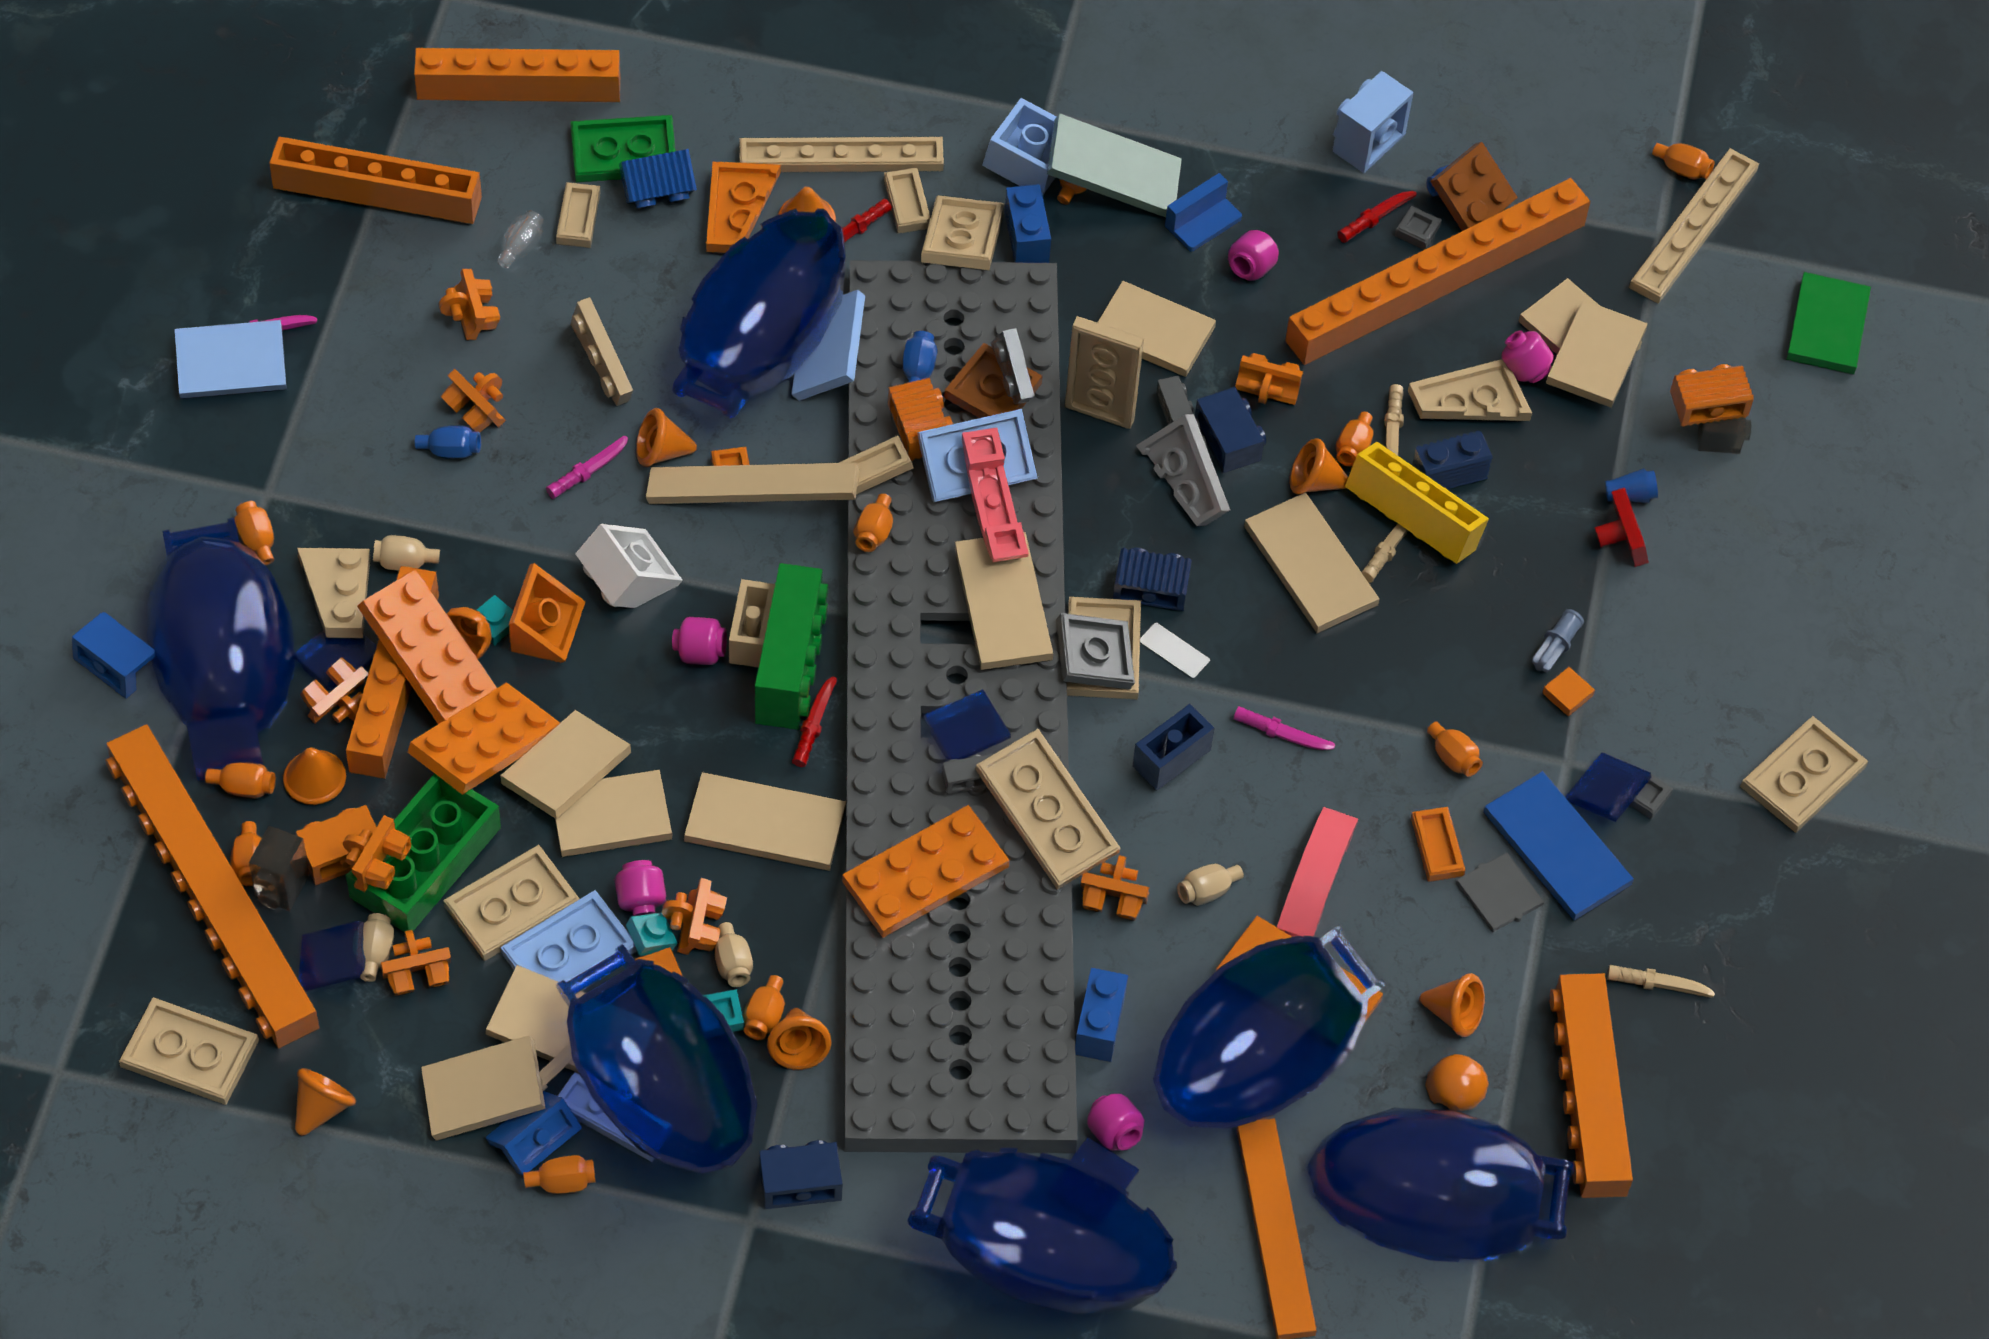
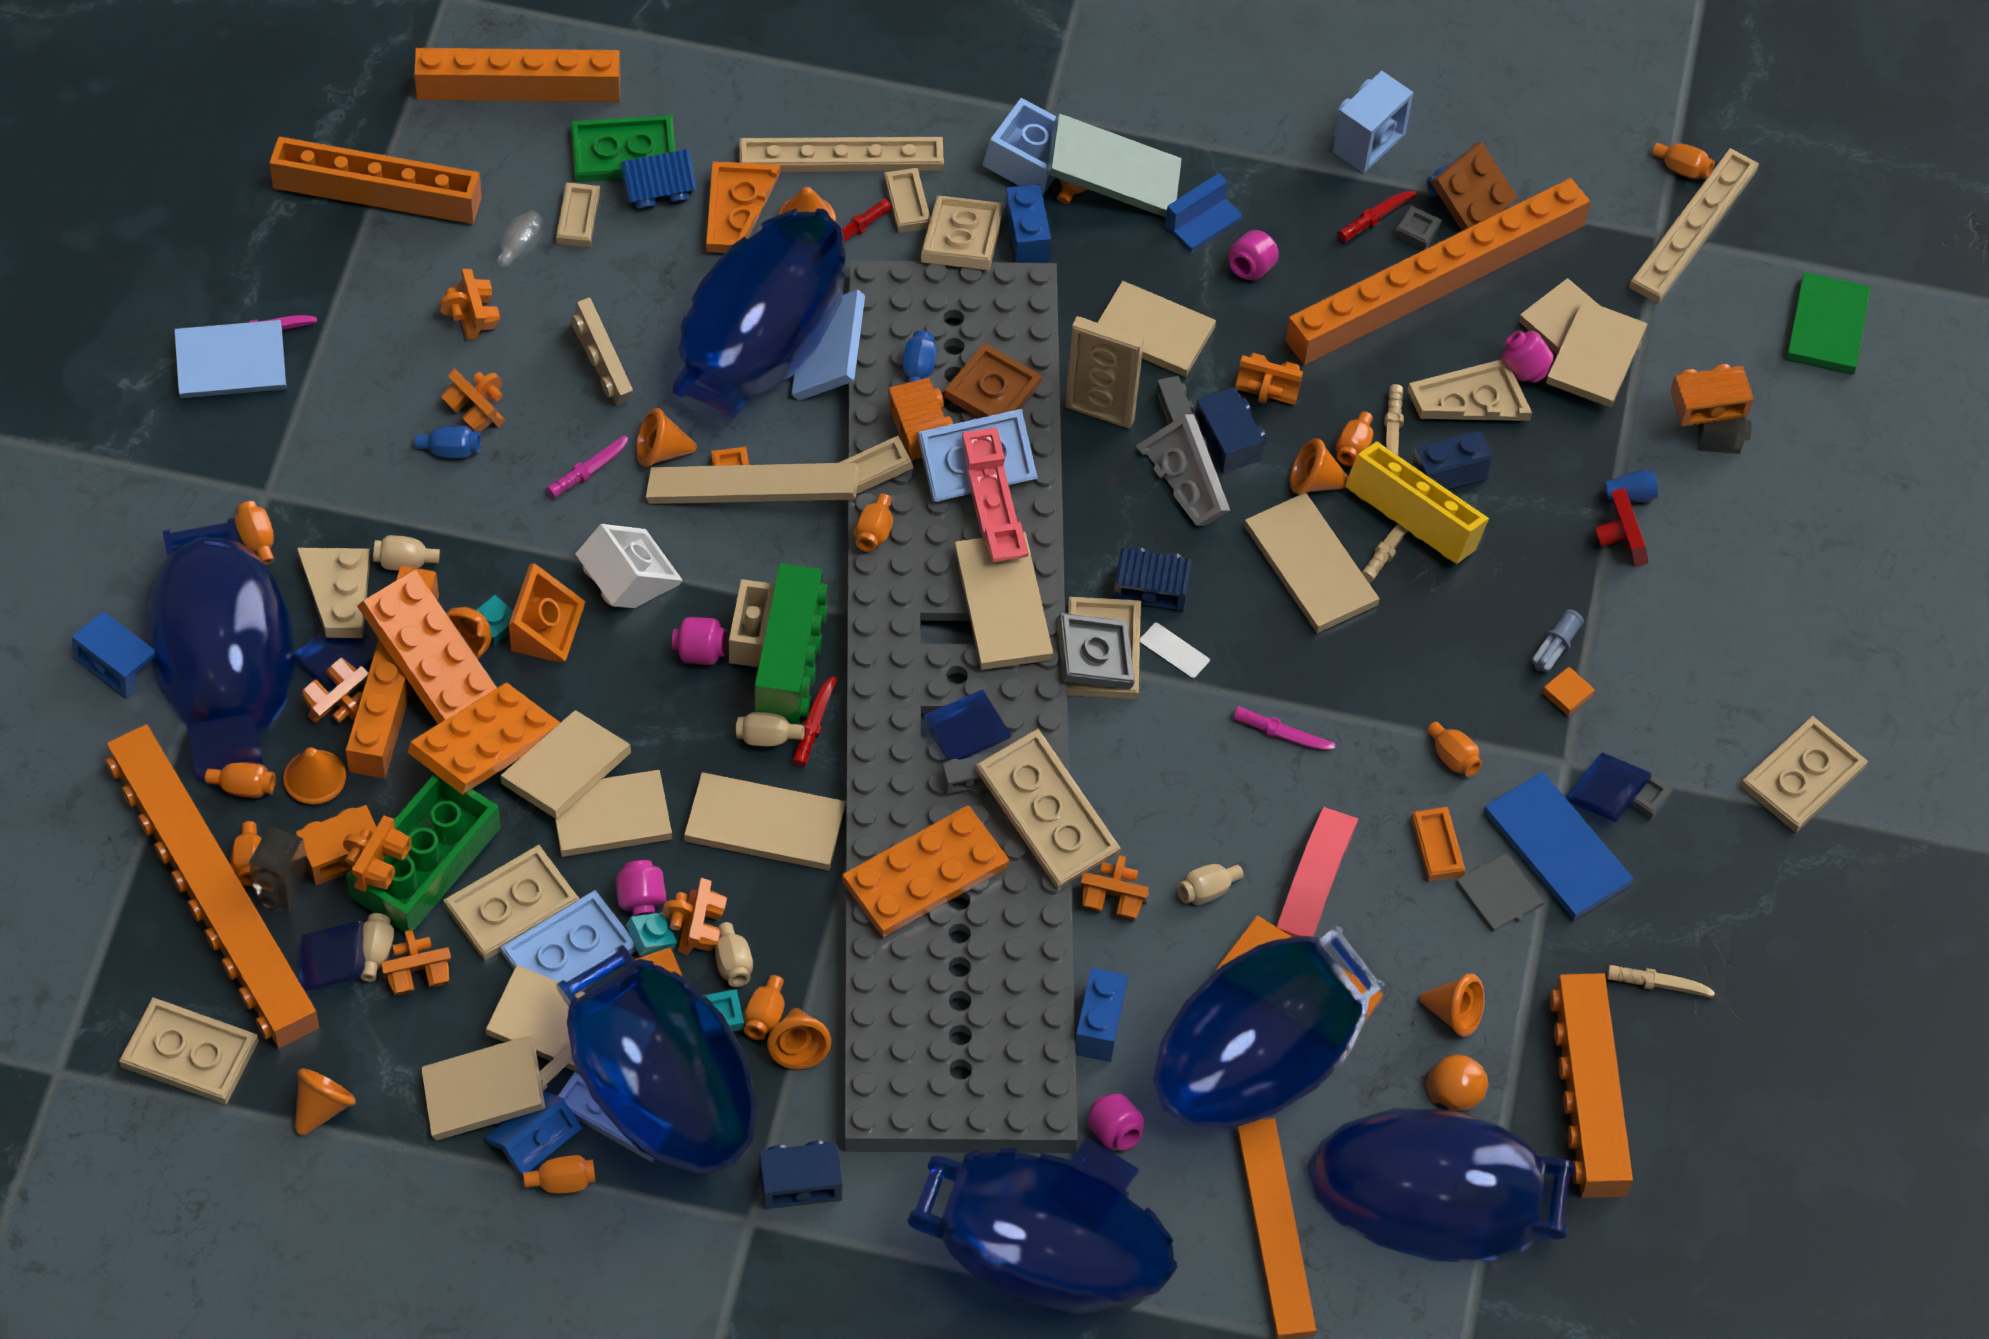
(767, 729): none -> tan plant
(1013, 366): wing -> none
(1173, 746): dark blue brick -> none

